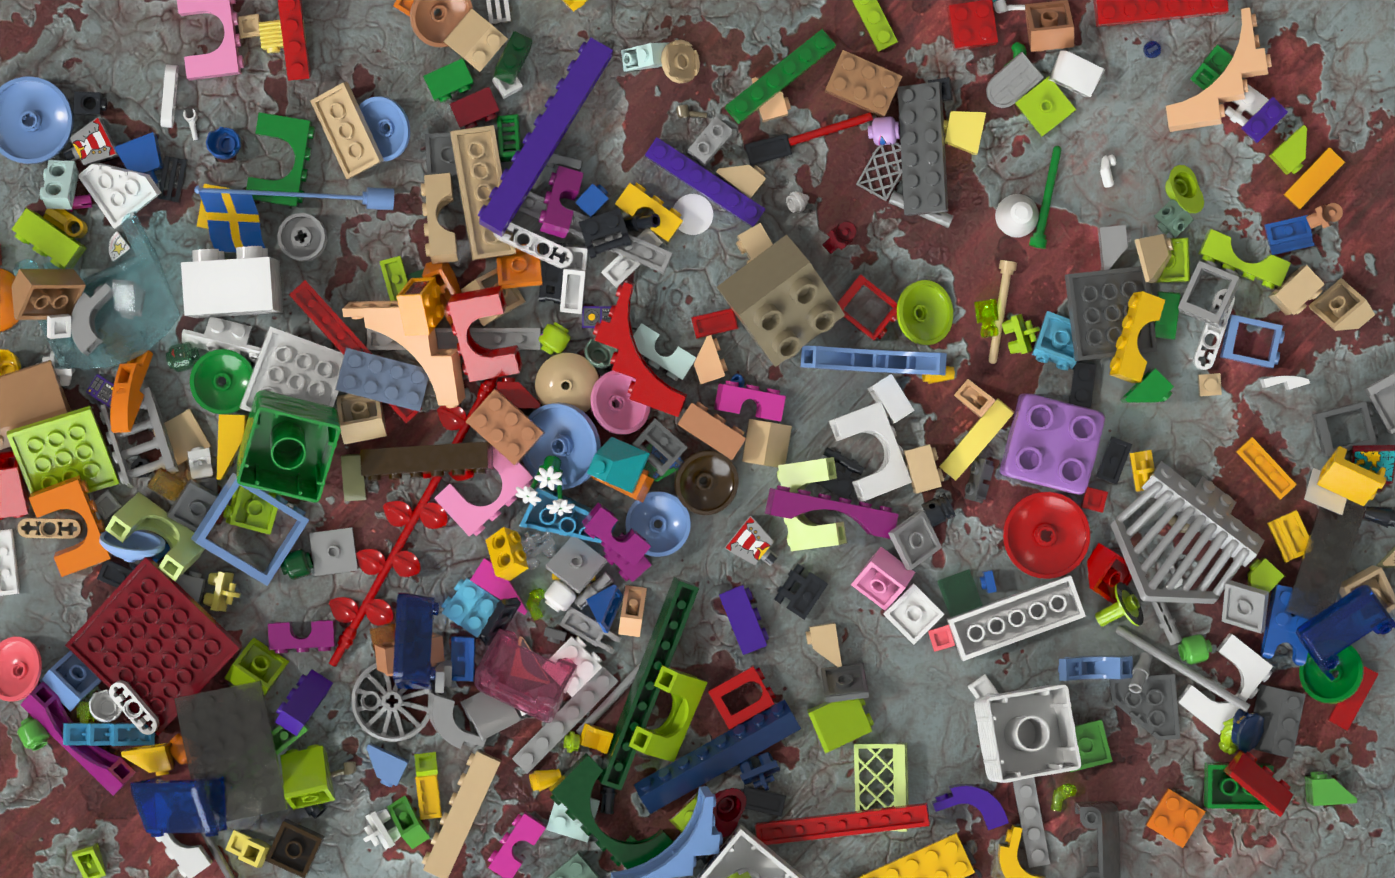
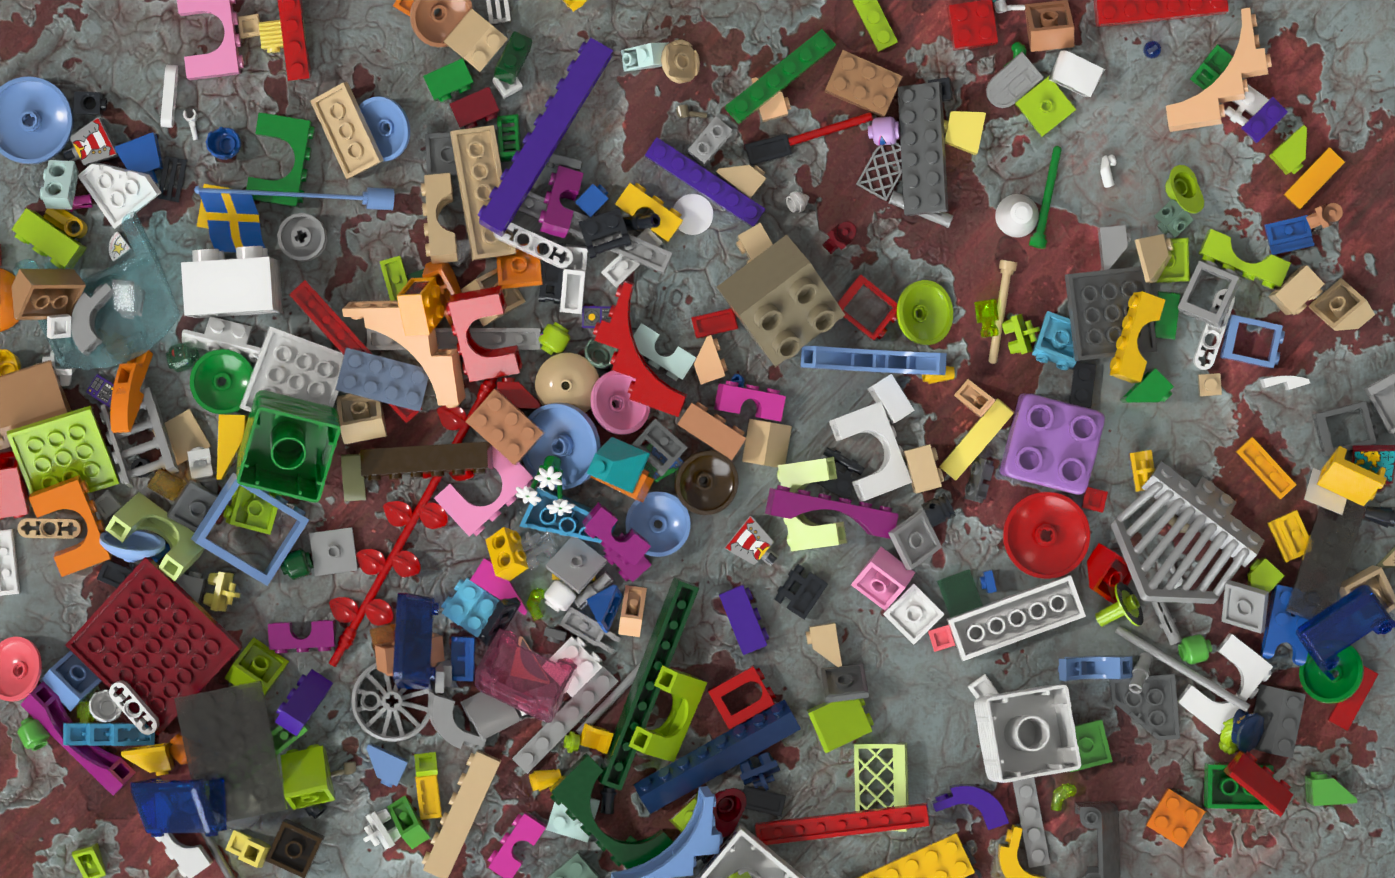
(1114, 460): black plate -> none

